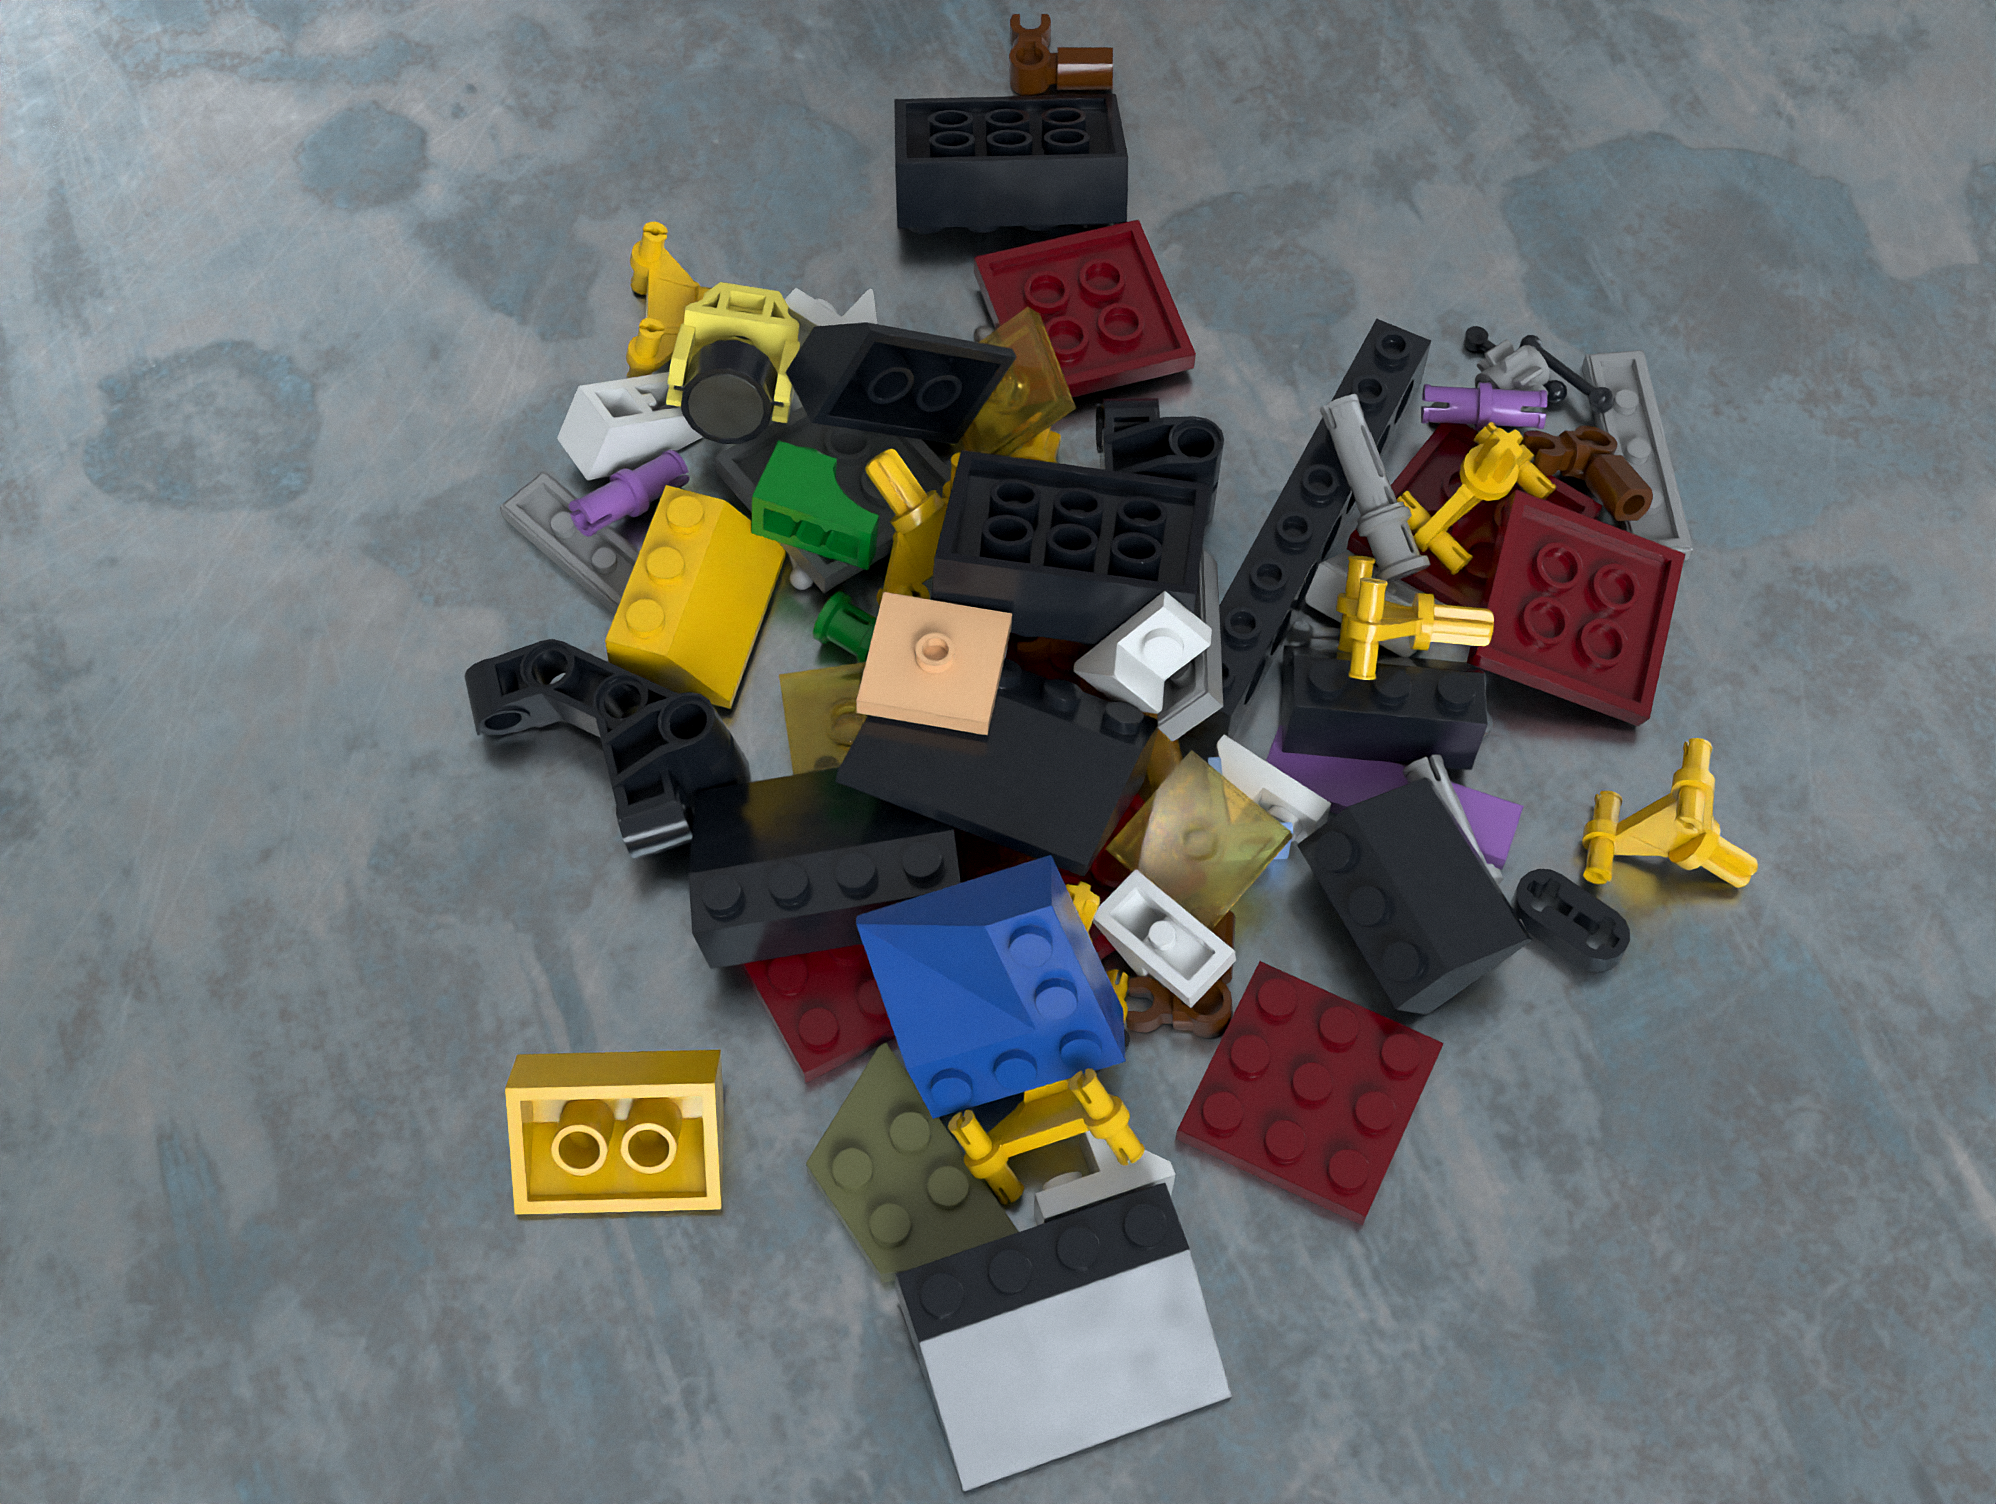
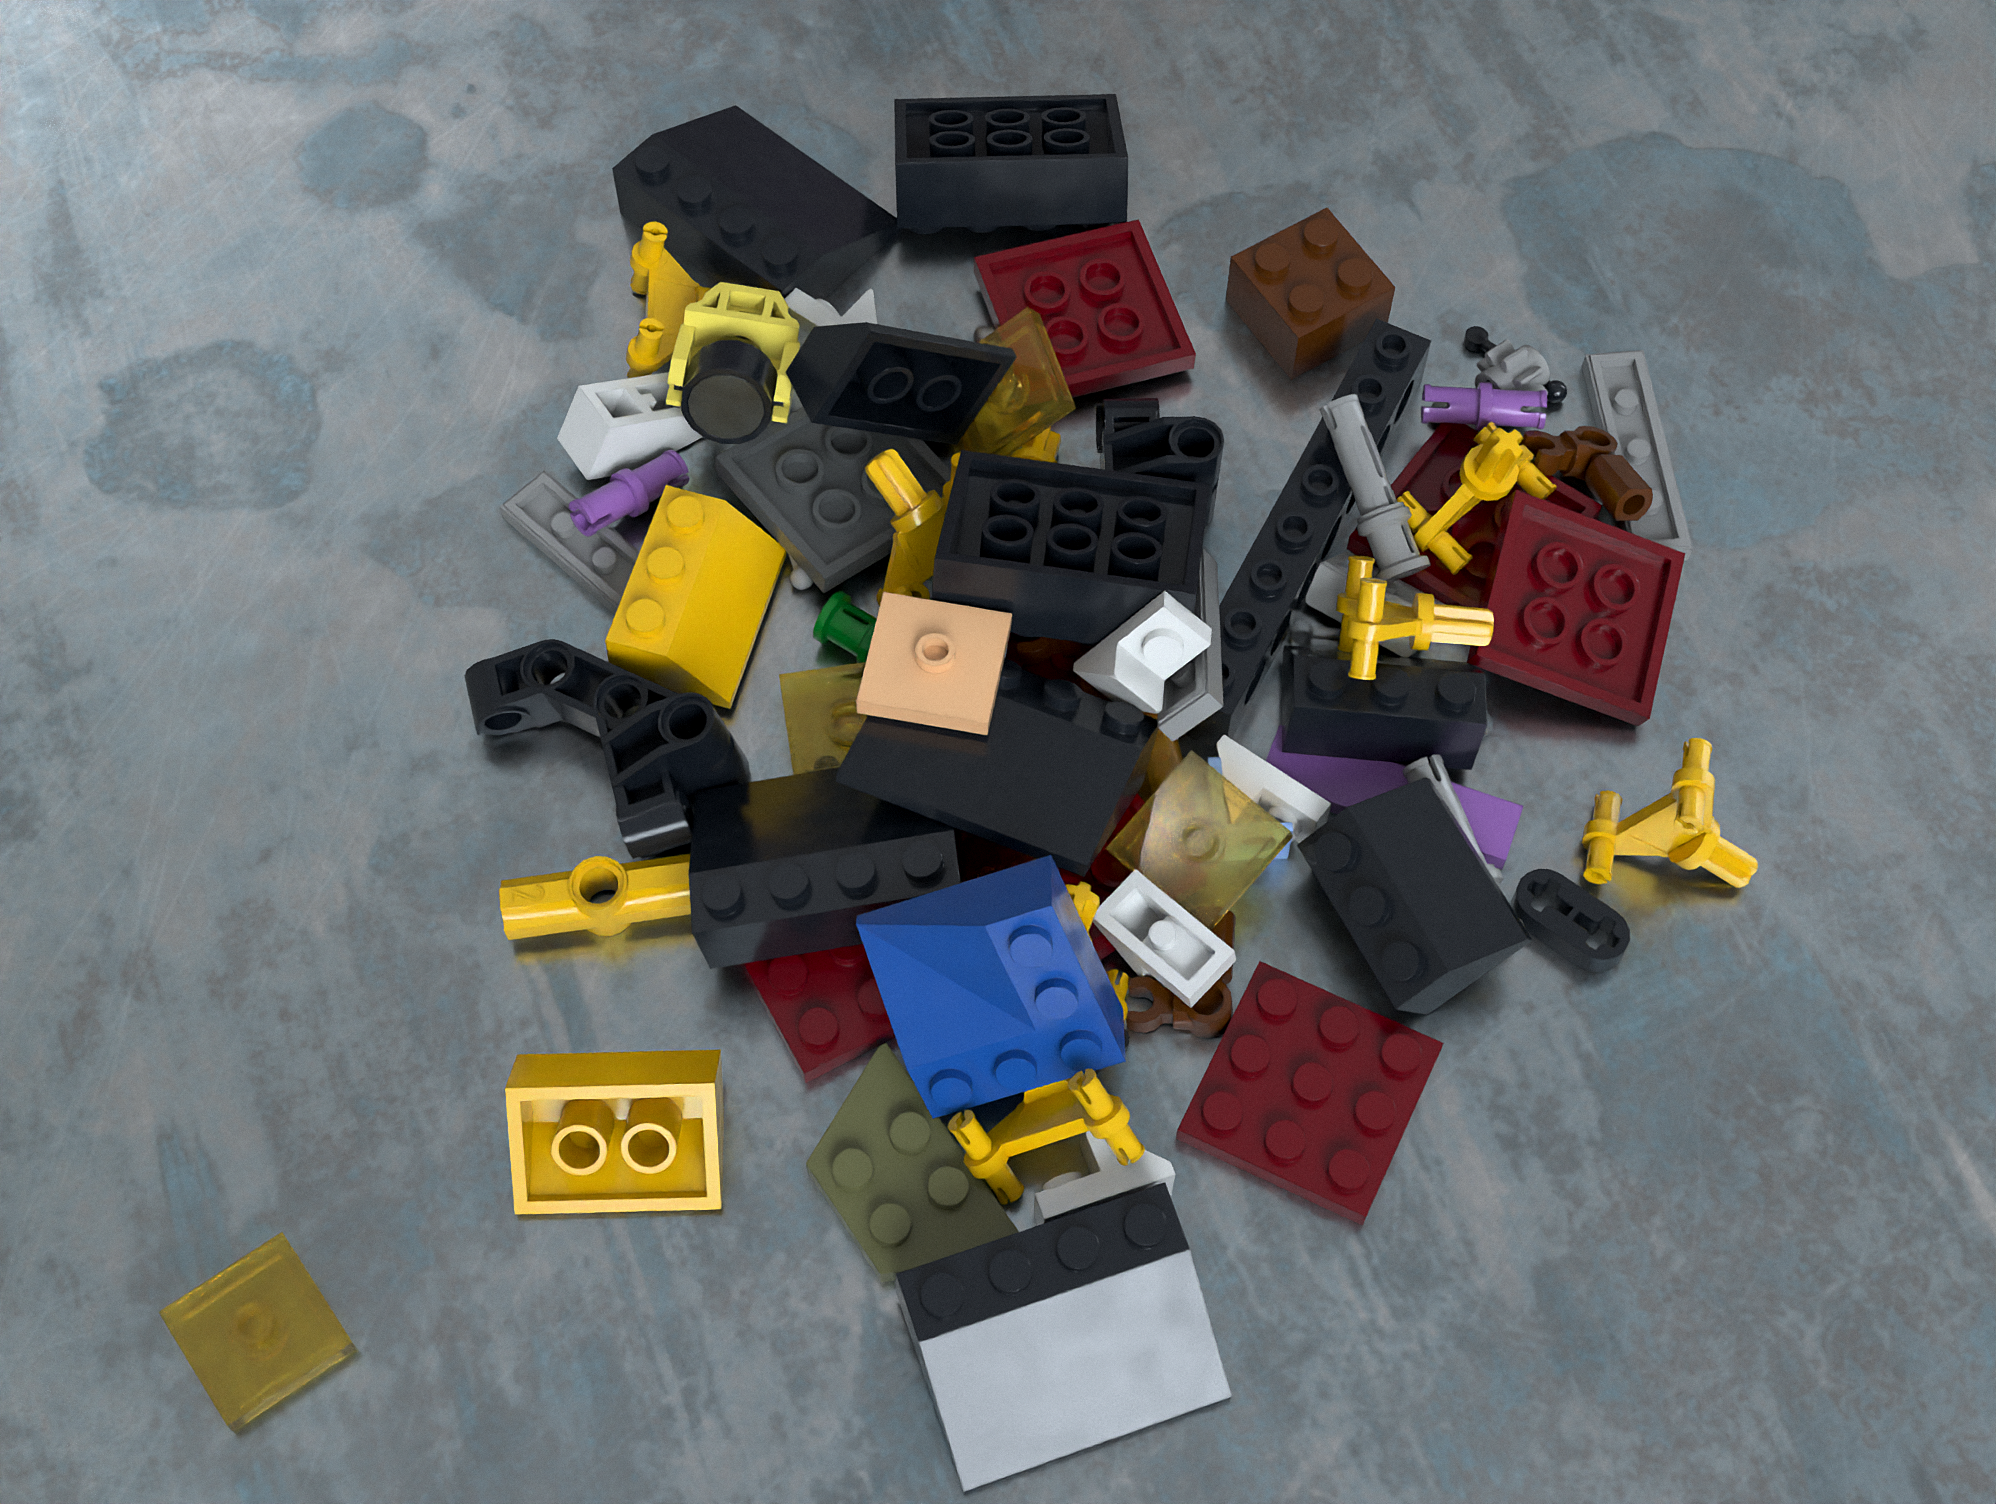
(257, 1331): none -> clear yellow plate
(562, 904): none -> yellow piece
(750, 206): none -> black slope
(808, 510): green arch -> none
(1071, 68): reddish brown bar -> none
(1308, 292): none -> reddish brown brick
(1600, 398): black hinge -> none

